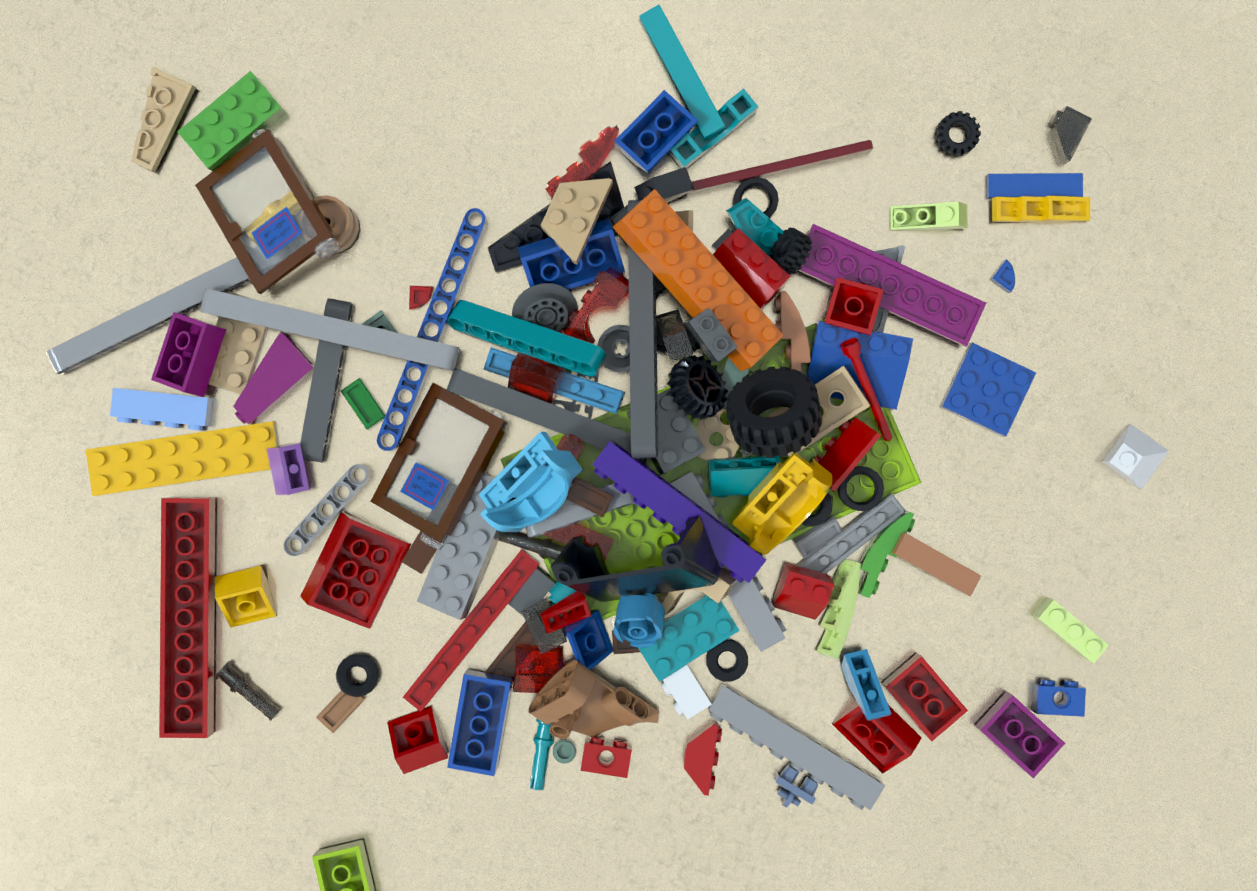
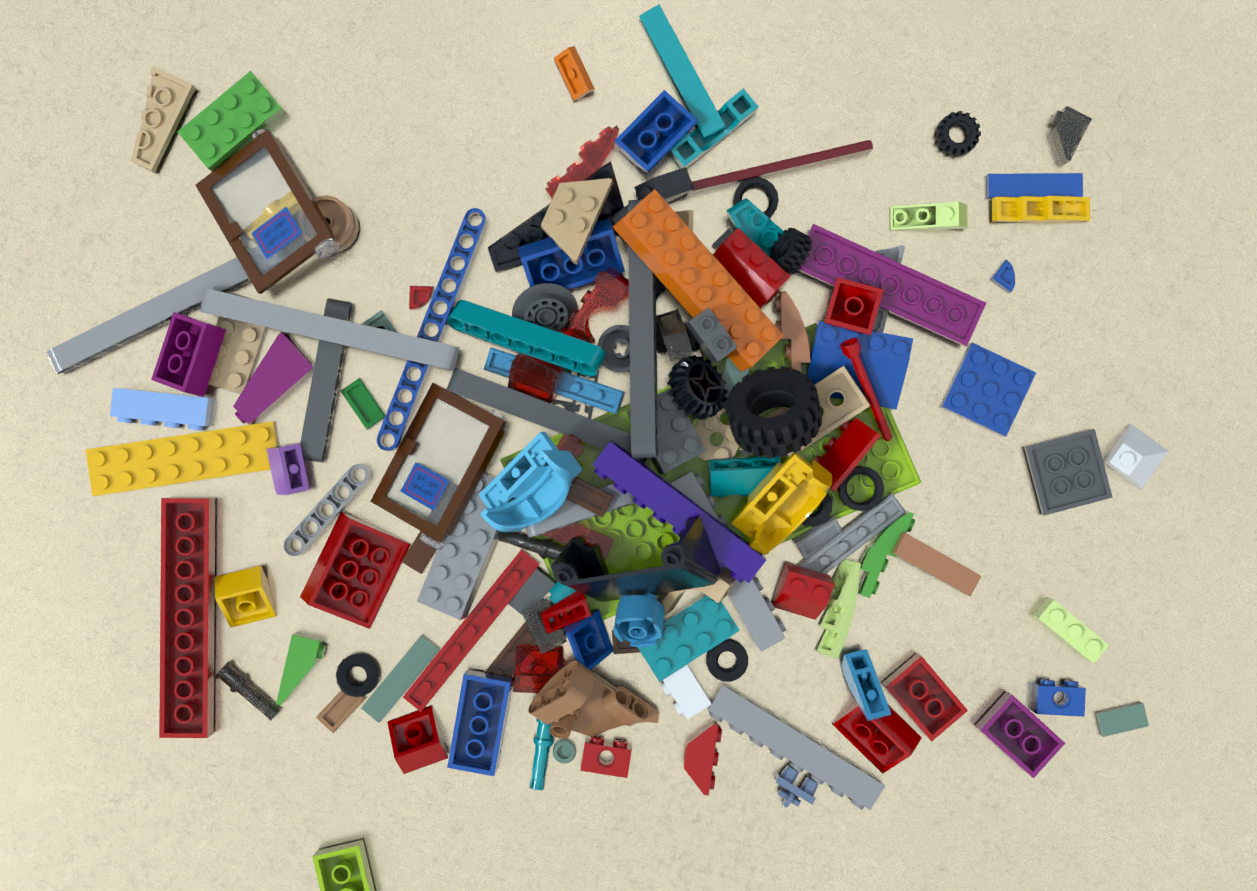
(301, 658): none -> bright green slope
(400, 678): none -> sand green tile
(574, 73): none -> orange plate
(1068, 472): none -> dark grey plate
(1122, 719): none -> sand green tile

